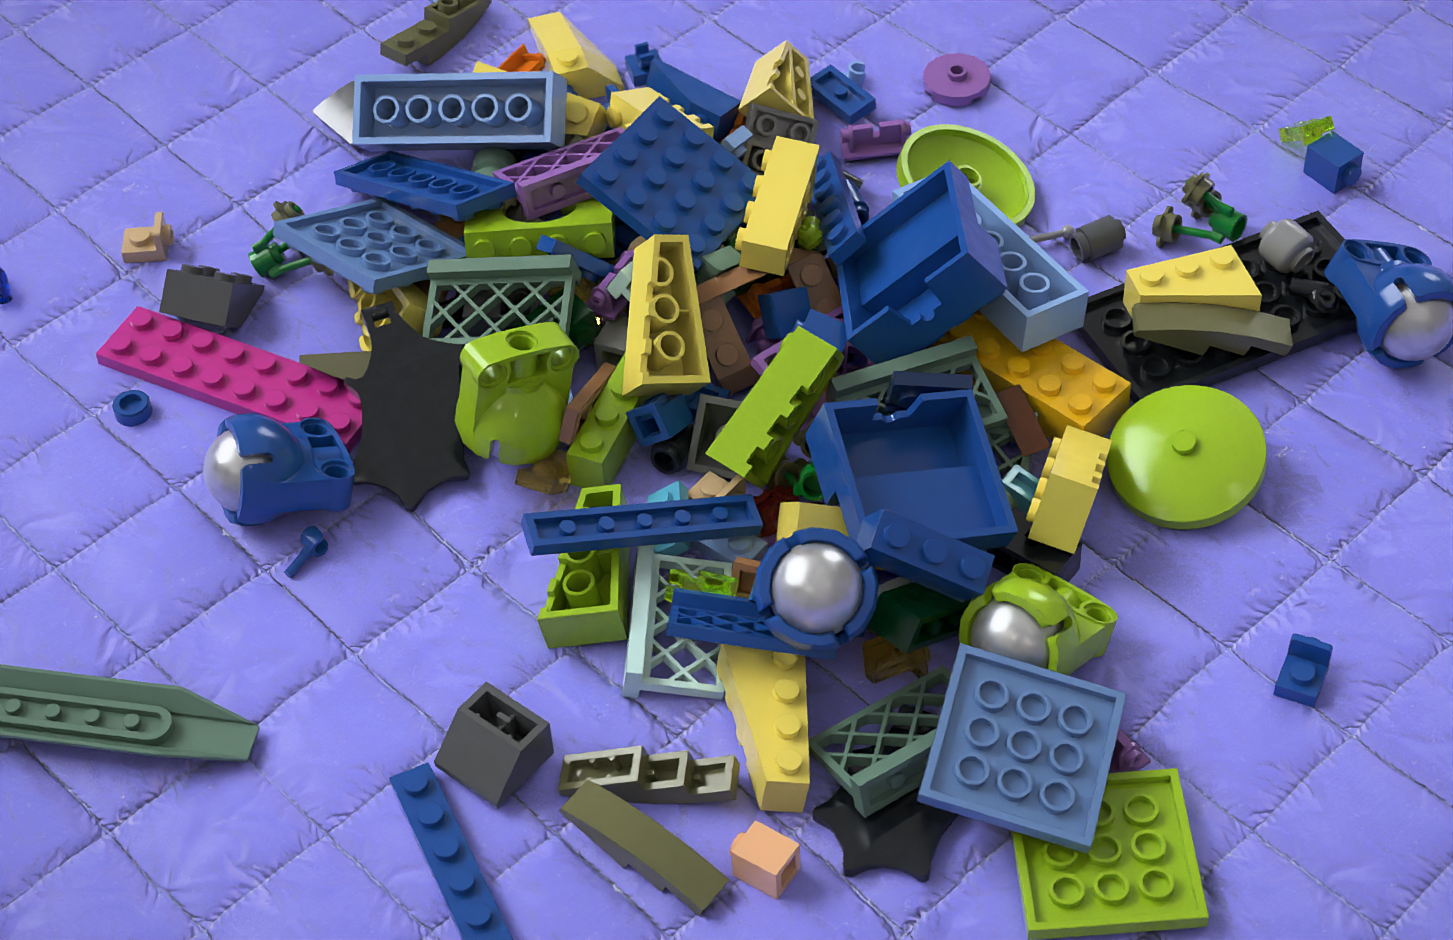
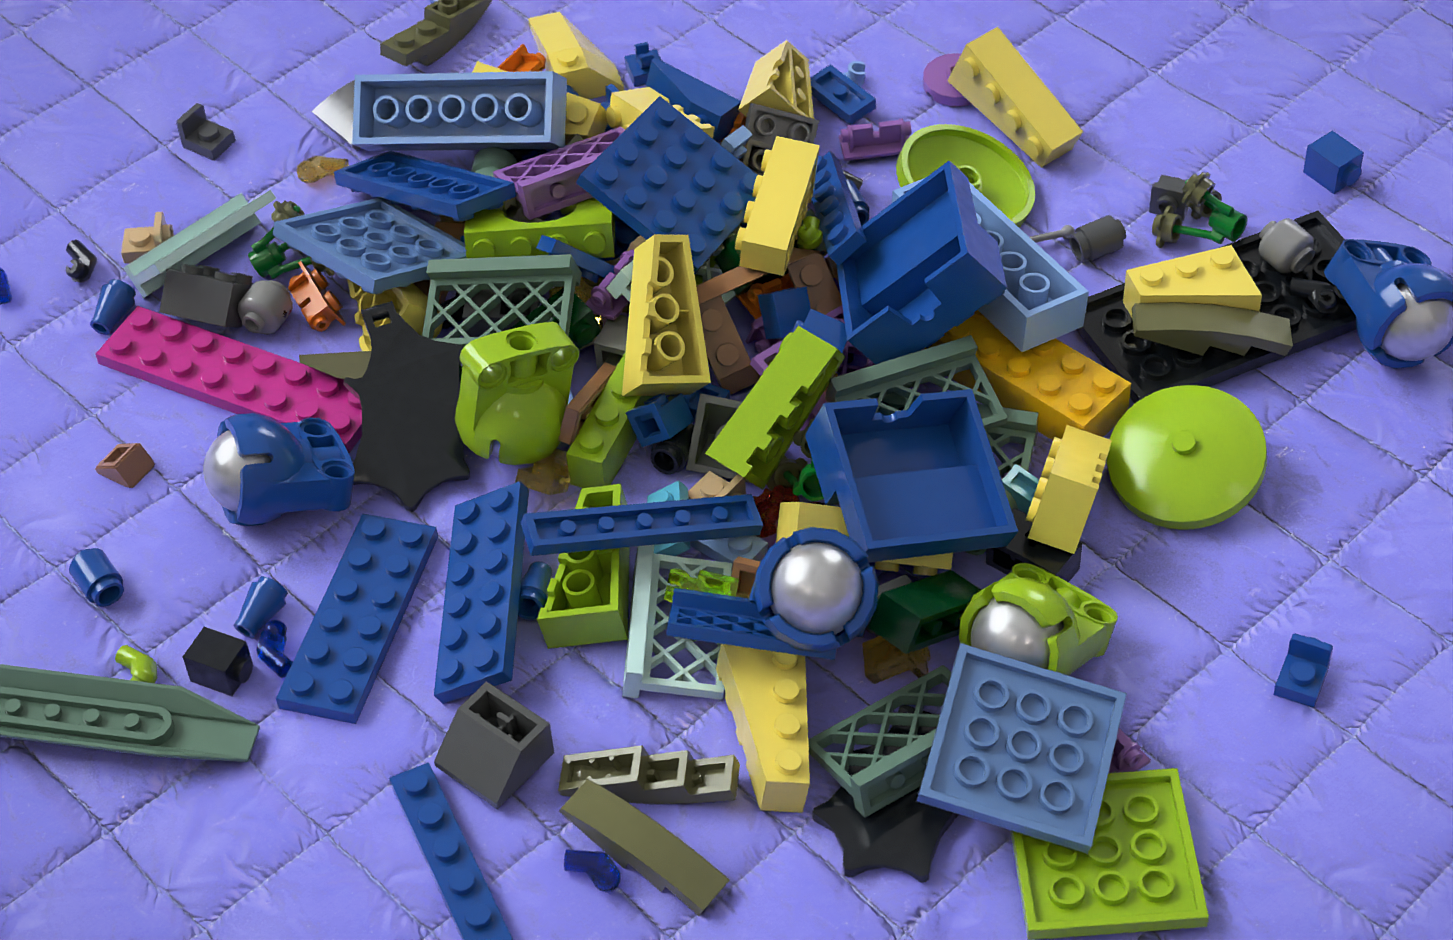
(83, 261): none -> black arm
(96, 577): none -> blue brick
(113, 303): none -> blue cone
(126, 464): none -> medium nougat slope
(132, 408): blue tile -> none
(141, 665): none -> lime arm
(196, 241): none -> light aqua fence
(203, 135): none -> dark grey bracket
(218, 661): none -> black brick
(261, 604): none -> blue cone
(265, 307): none -> light grey head
(271, 648): none -> clear blue arm
(314, 545): blue hand -> none
(316, 303): none -> orange hinge
(319, 167): none -> clear yellow arm
(357, 619): none -> blue plate
(482, 593): none -> blue plate
(534, 590): none -> blue cone
(597, 865): none -> clear blue arm
(718, 263): sand green slope -> none
(765, 859): light nougat brick -> none
(907, 387): dark blue plate -> none
(924, 555): blue brick -> none
(1014, 97): none -> light yellow wedge
(1022, 421): reddish brown sticker -> none
(1168, 193): none -> dark grey bracket
(1306, 131): clear neon green plate -> none

